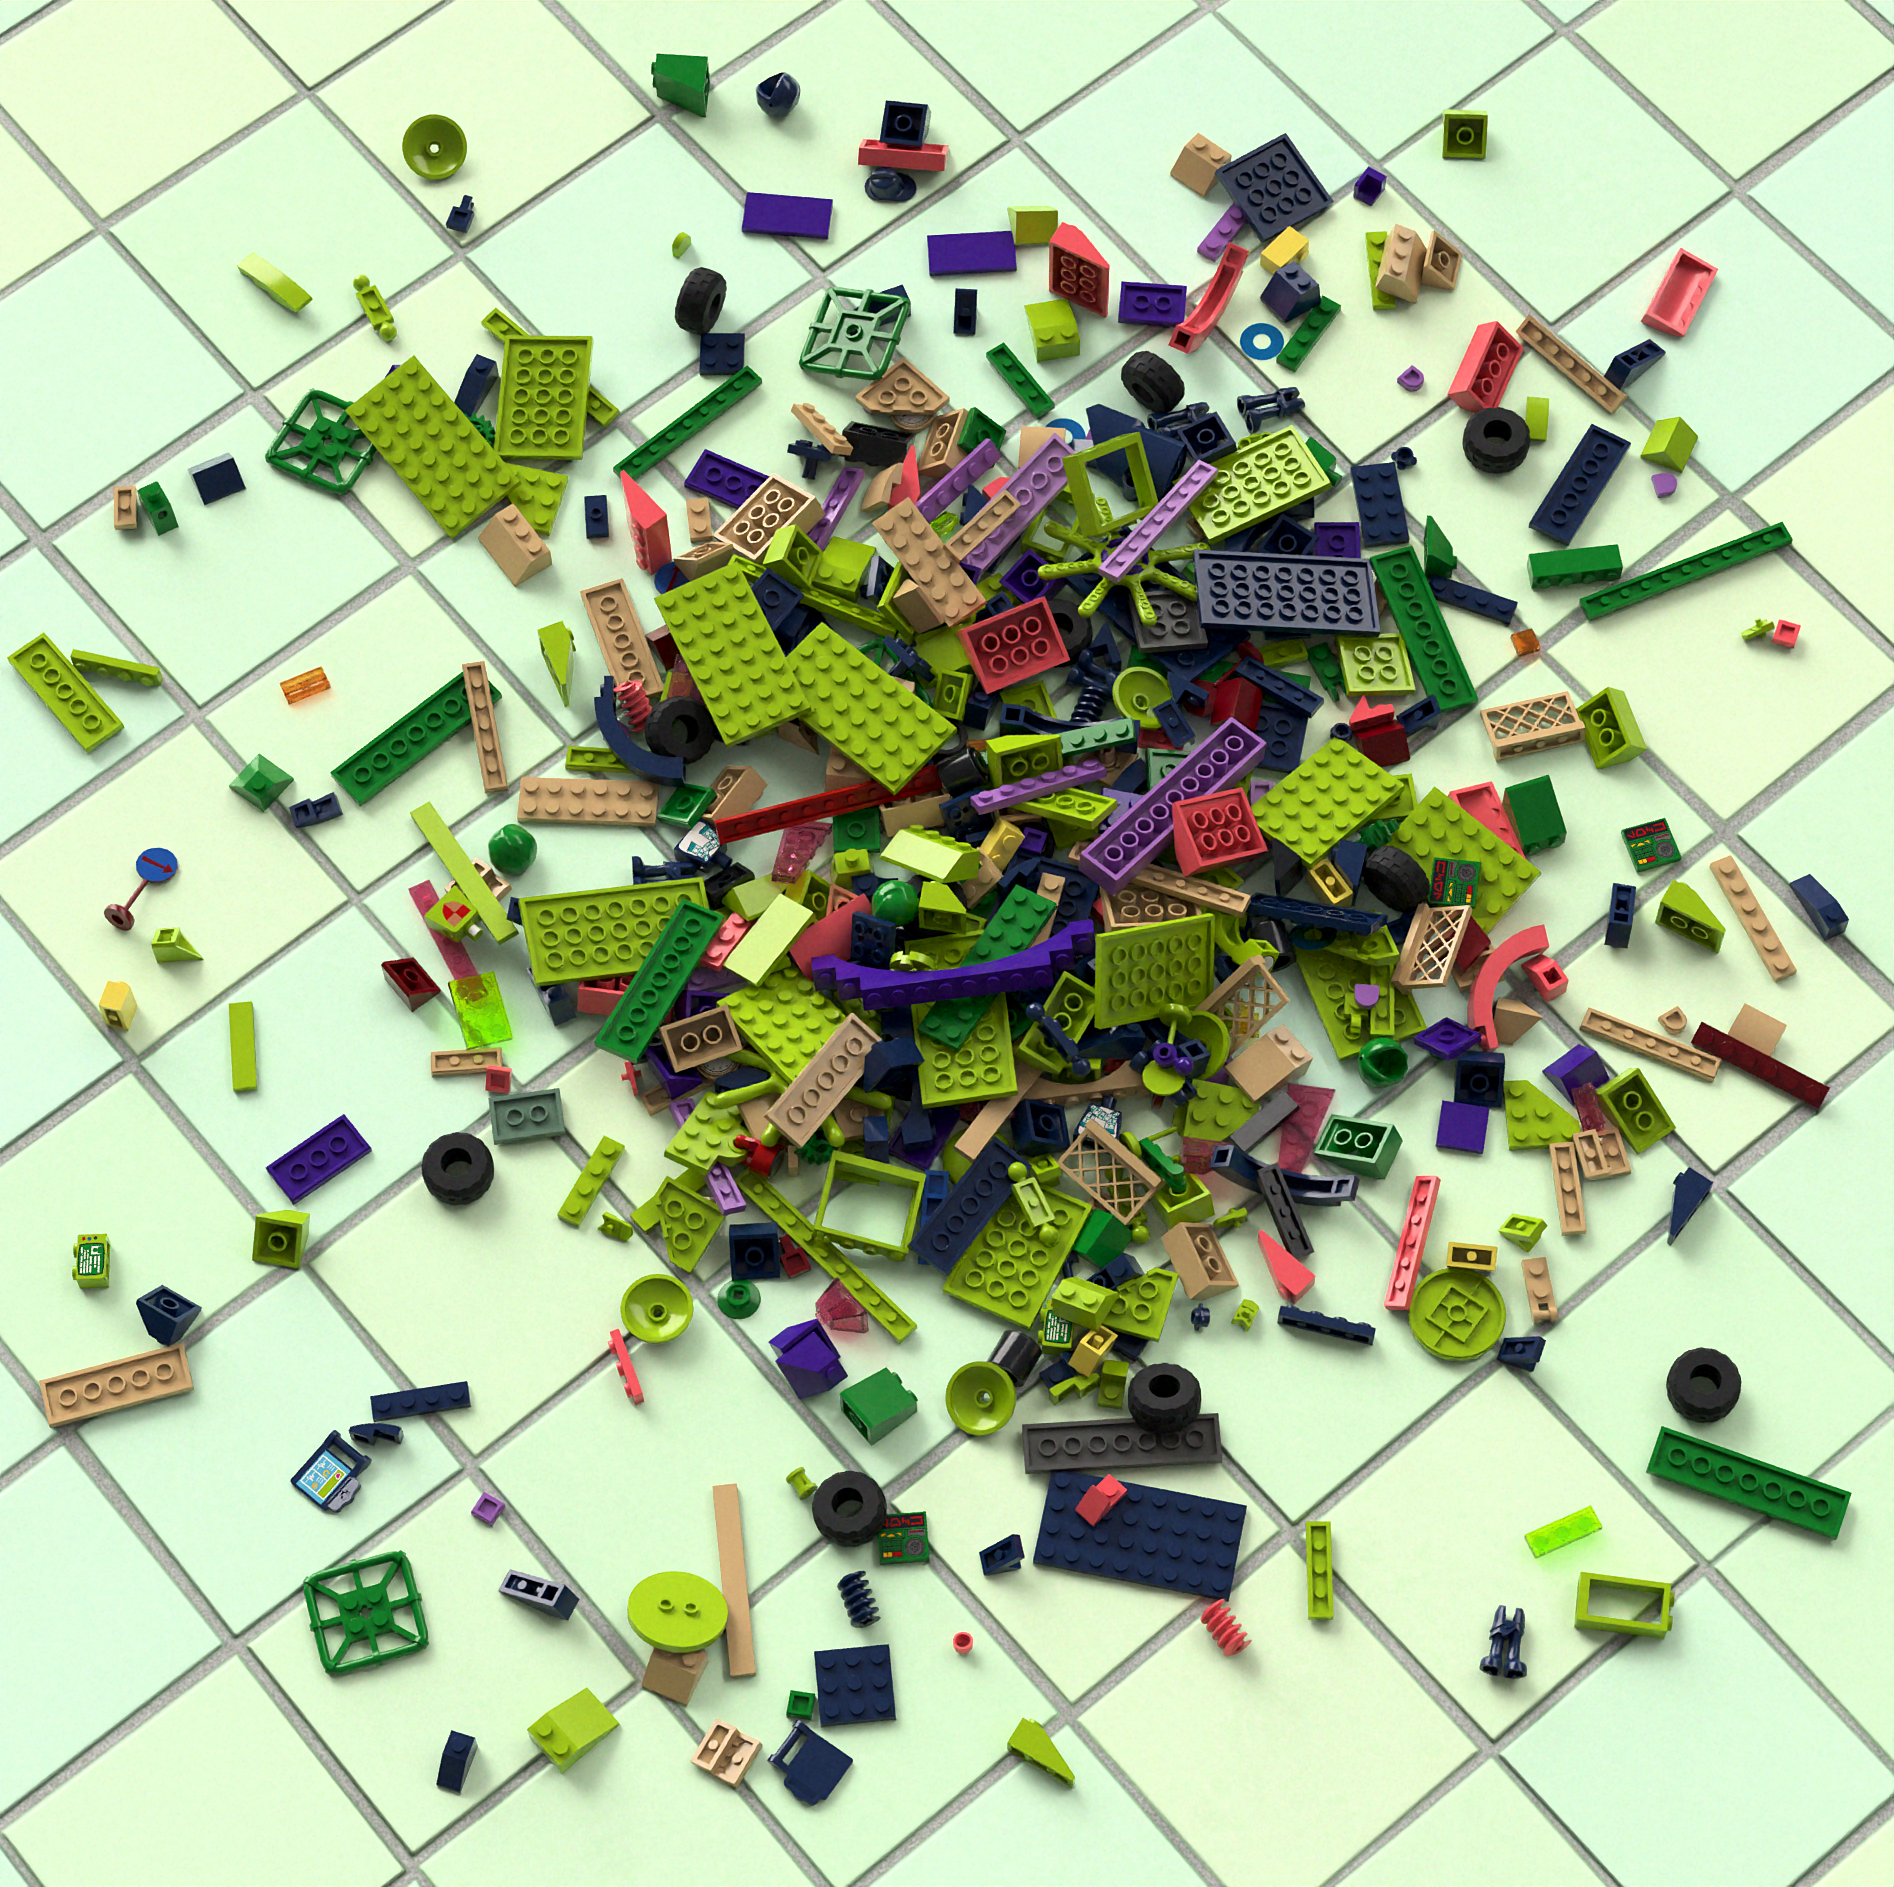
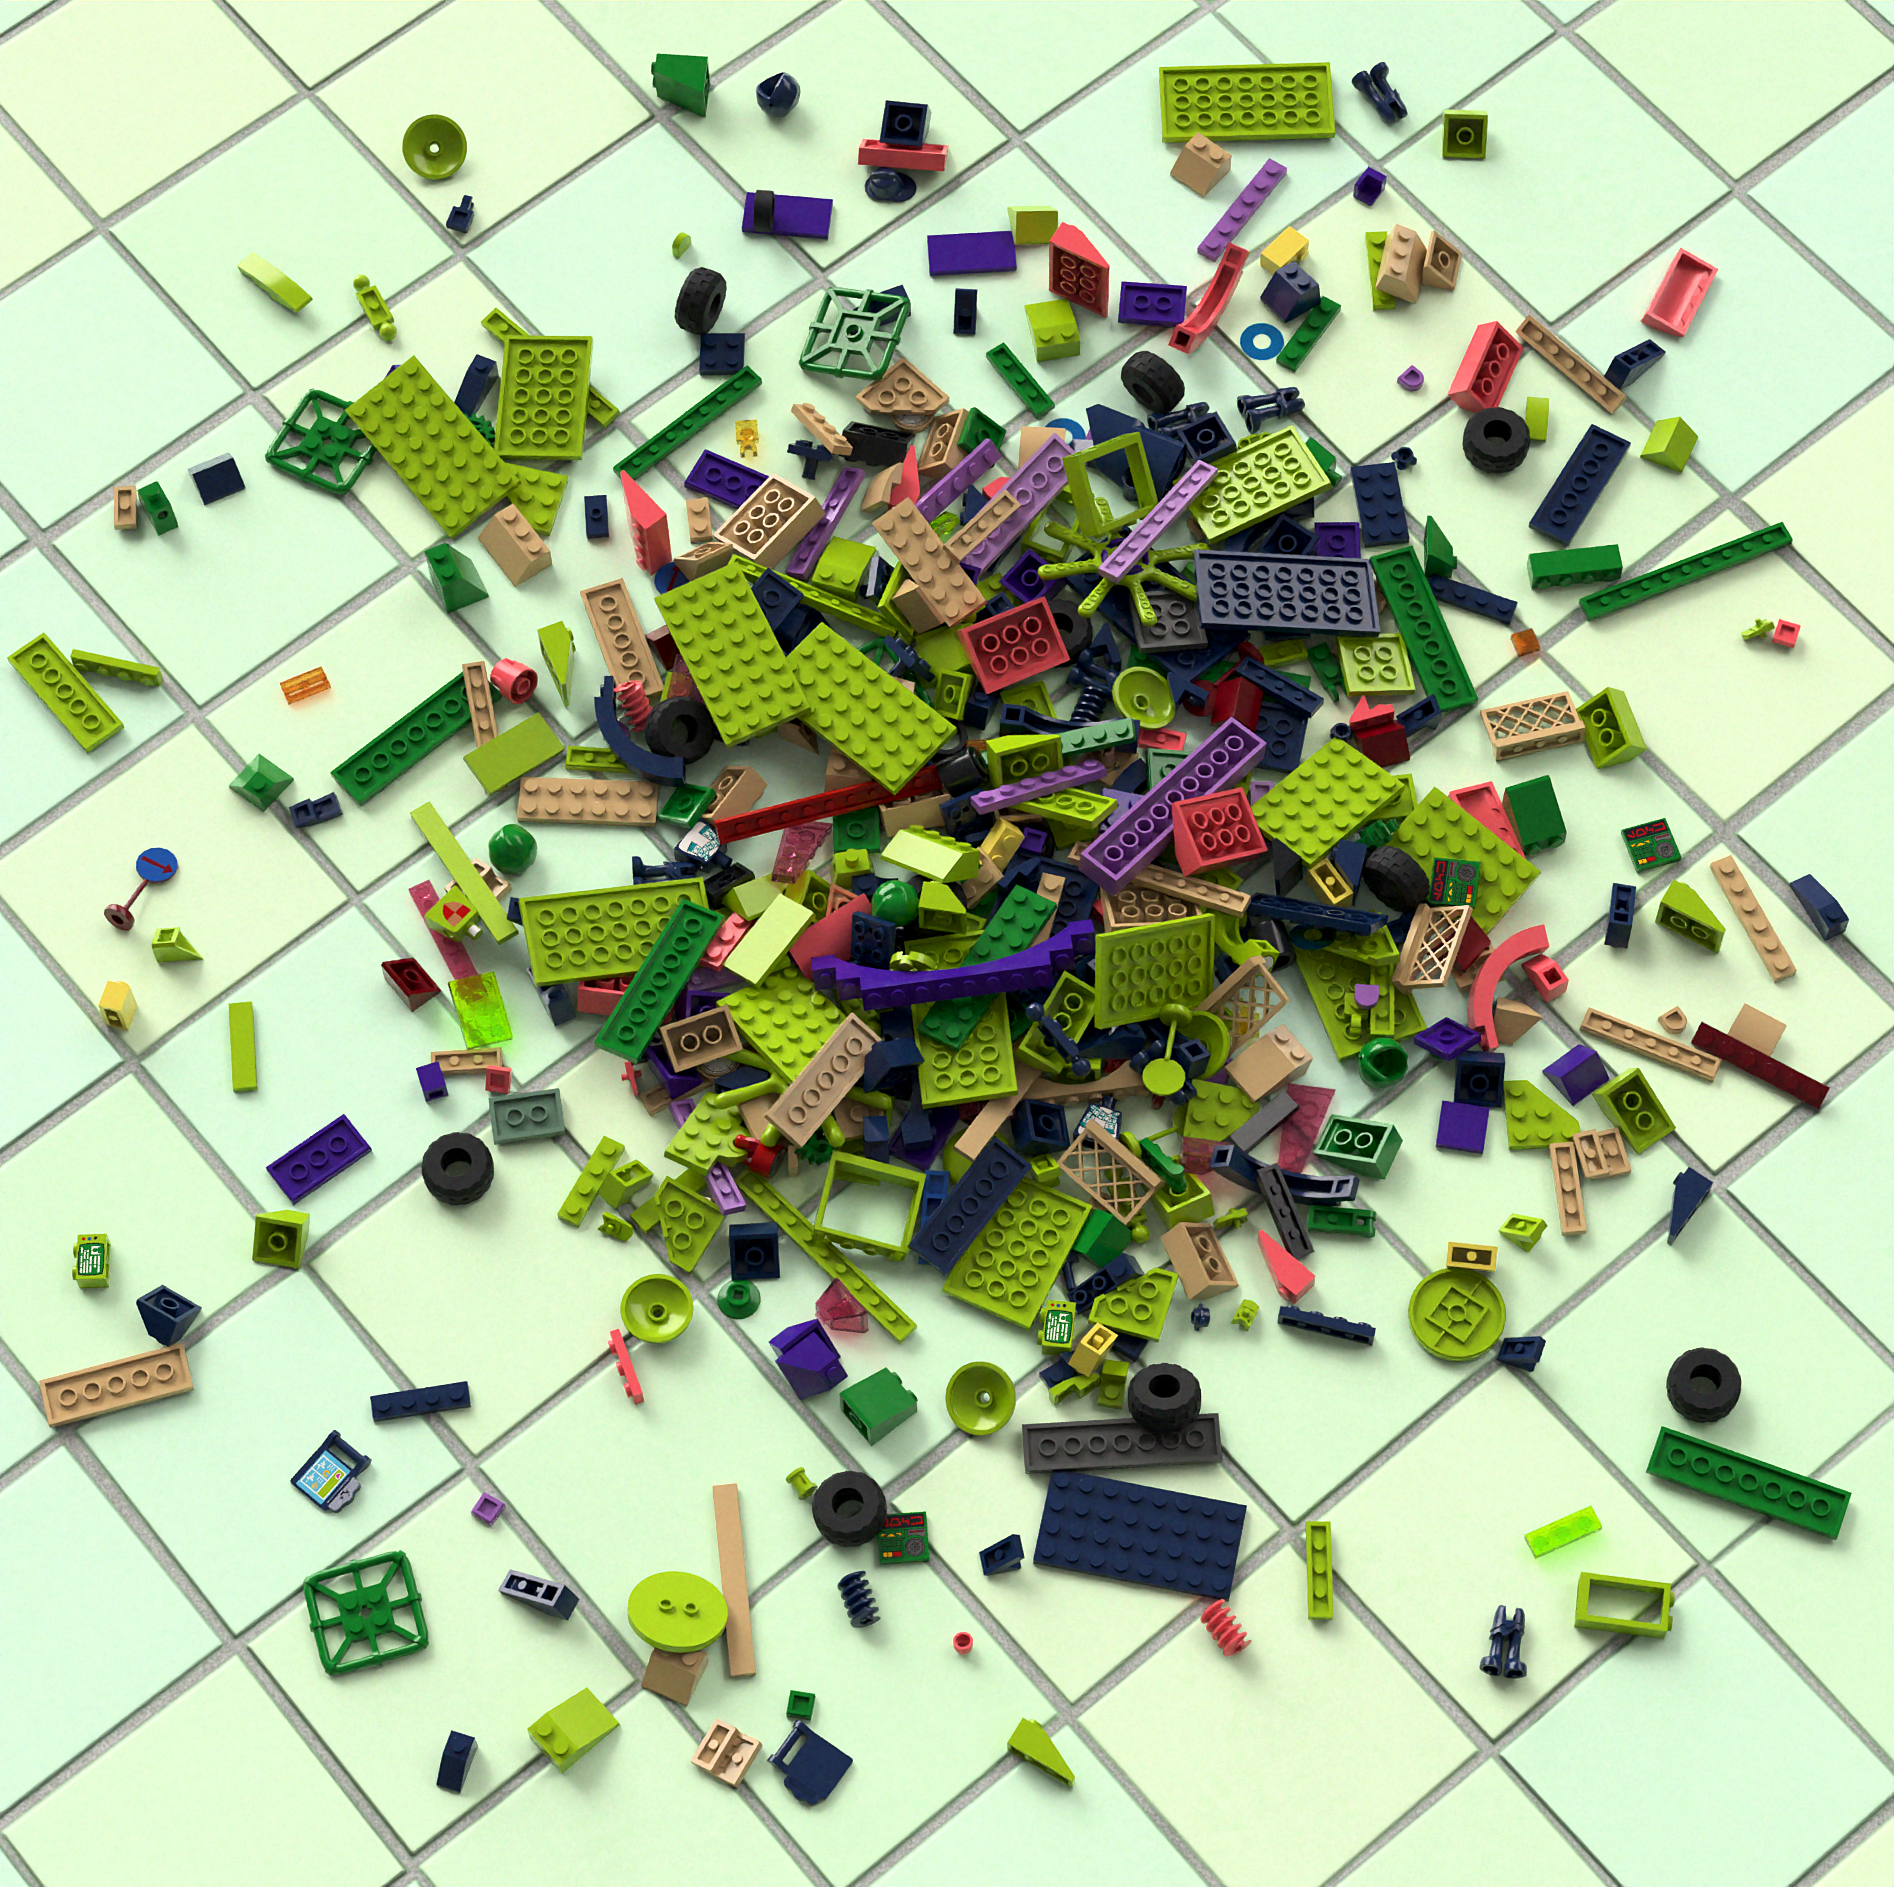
(369, 1432): dark blue slope -> none
(432, 1081): none -> dark purple panel
(454, 577): none -> green slope
(513, 753): none -> lime tile
(514, 680): none -> coral piece
(624, 1183): none -> lime arch
(747, 436): none -> clear yellow plate
(763, 211): none -> black tyre
(793, 556): lime slope -> none
(793, 1260): dark red plate -> none
(854, 1685): dark blue plate -> none
(1016, 1355): black piece -> none
(1033, 1203): lime plate -> none
(1083, 1302): lime slope -> none
(1100, 1500): coral slope -> none
(1174, 724): dark blue panel -> none
(1183, 1065): dark purple plate -> none
(1247, 102): none -> lime plate
(1274, 187): dark blue plate -> none
(1341, 1220): none -> green plate
(1363, 82): none -> dark blue piece
(1412, 1243): coral plate -> none
(1539, 1289): tan plate -> none
(1585, 1101): clear pink hinge -> none
(1664, 484): medium lavender tile -> none

